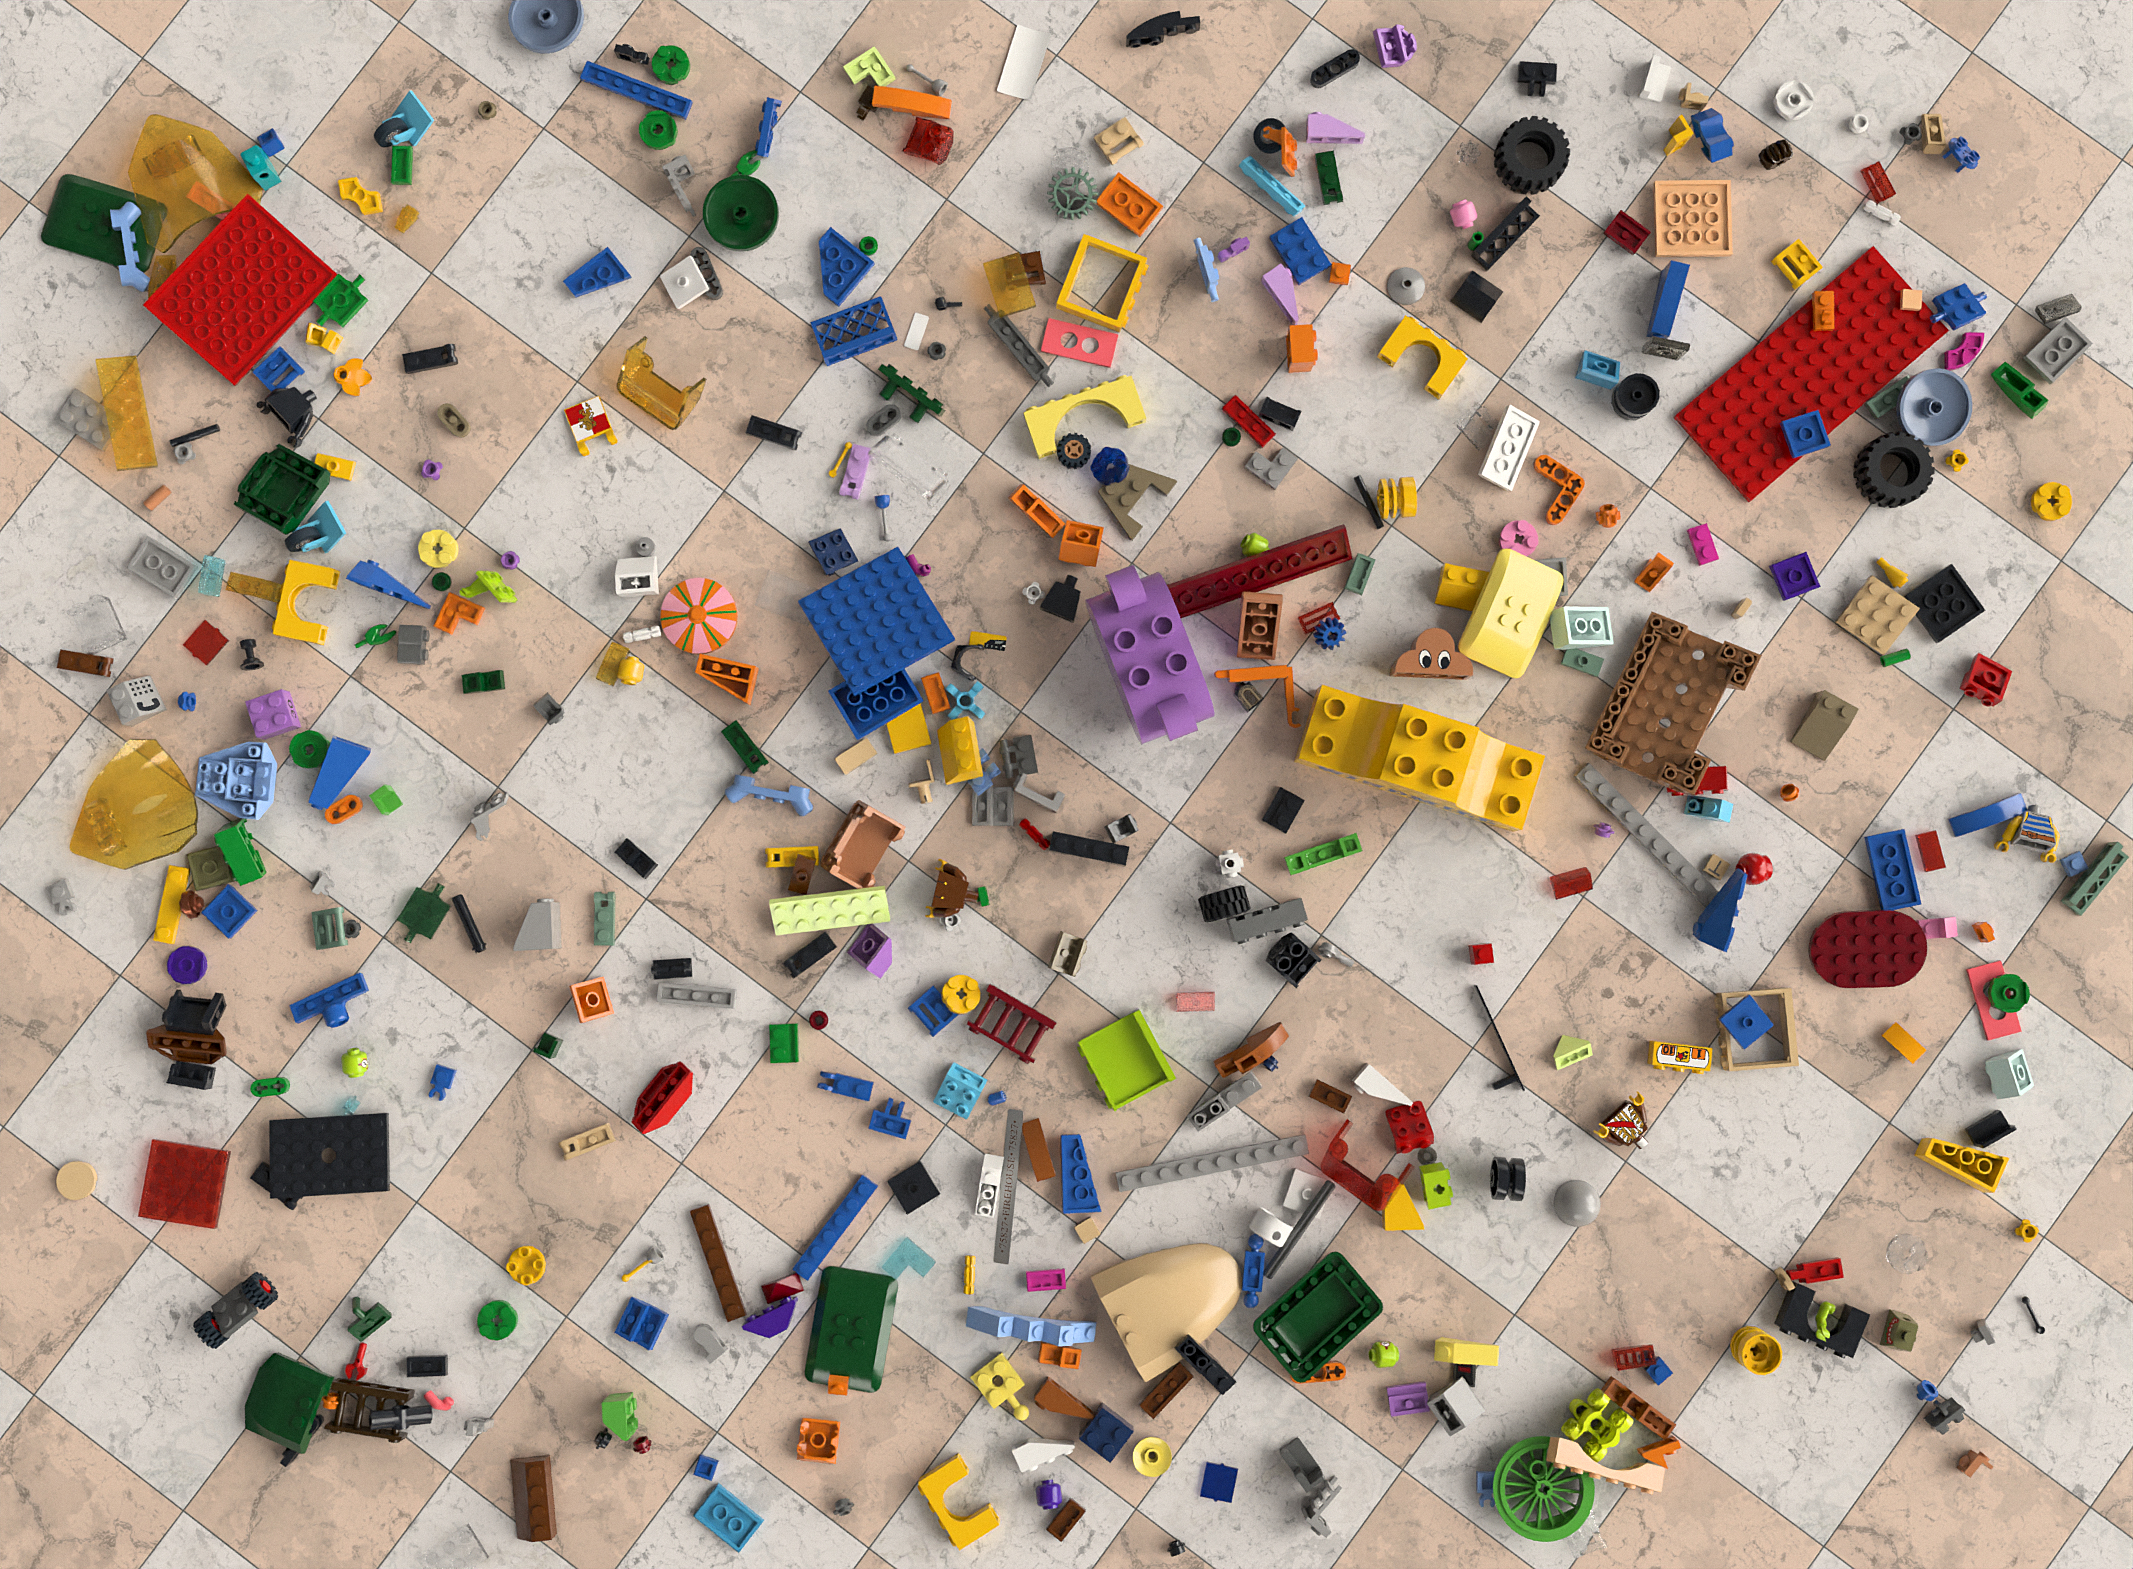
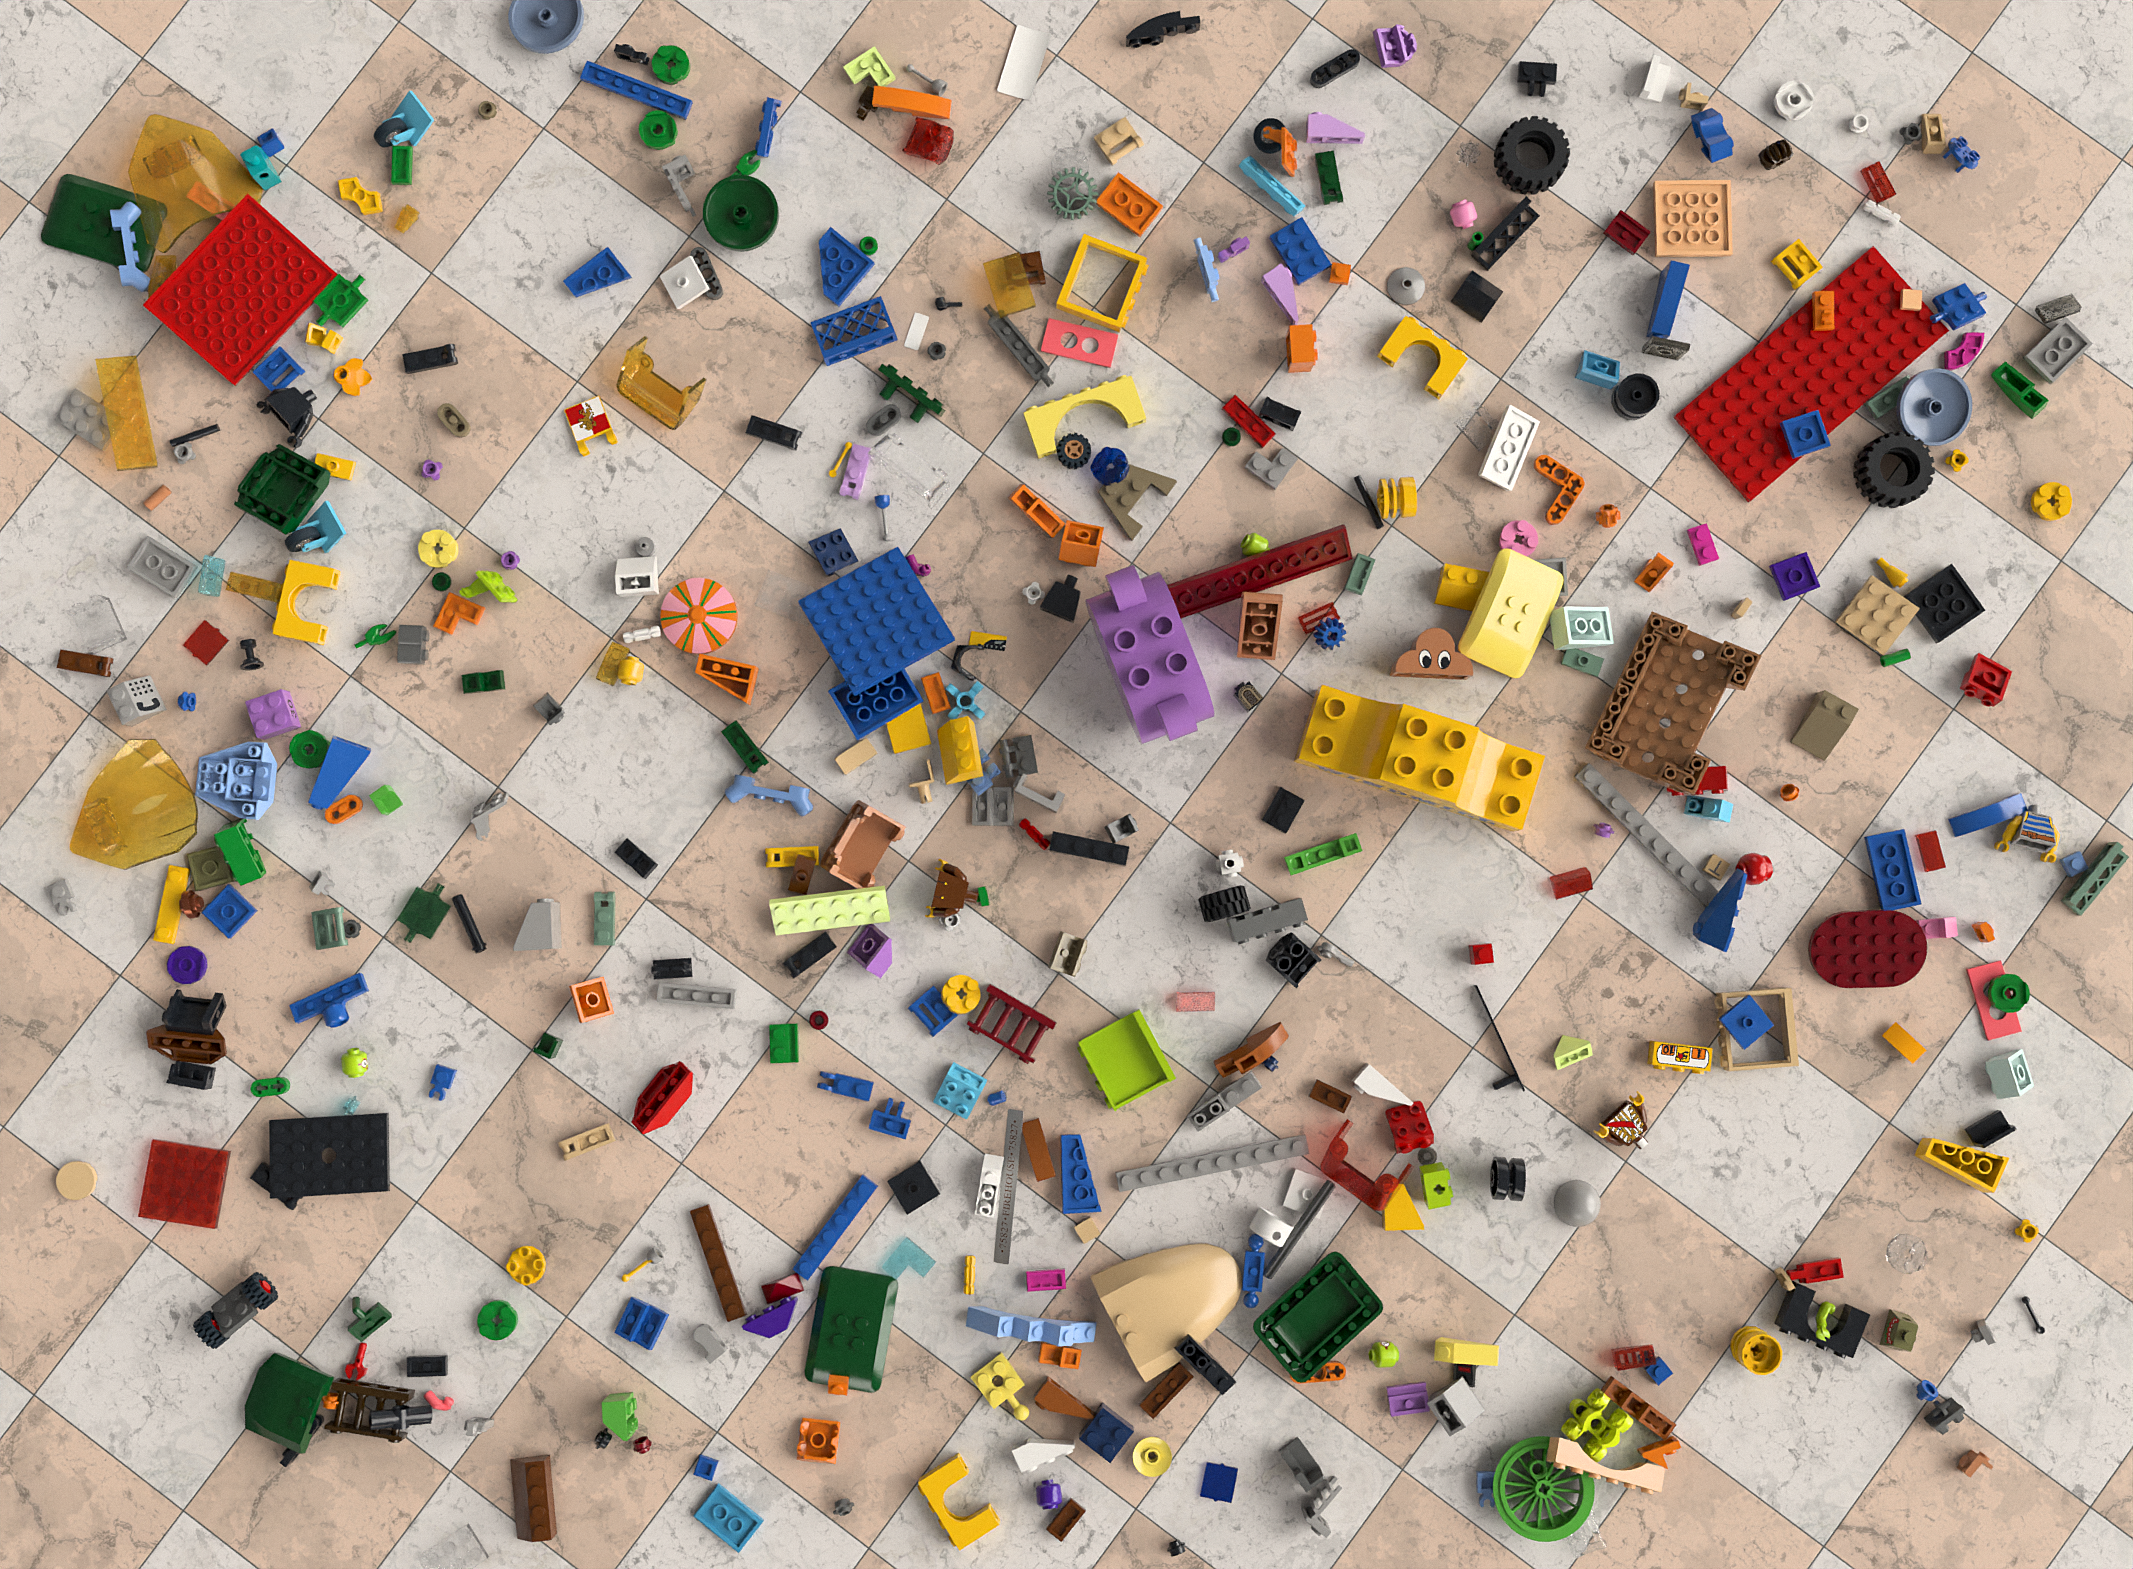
(377, 579): blue wedge -> none
(1262, 673): orange hinge -> none
(1681, 134): yellow panel -> none

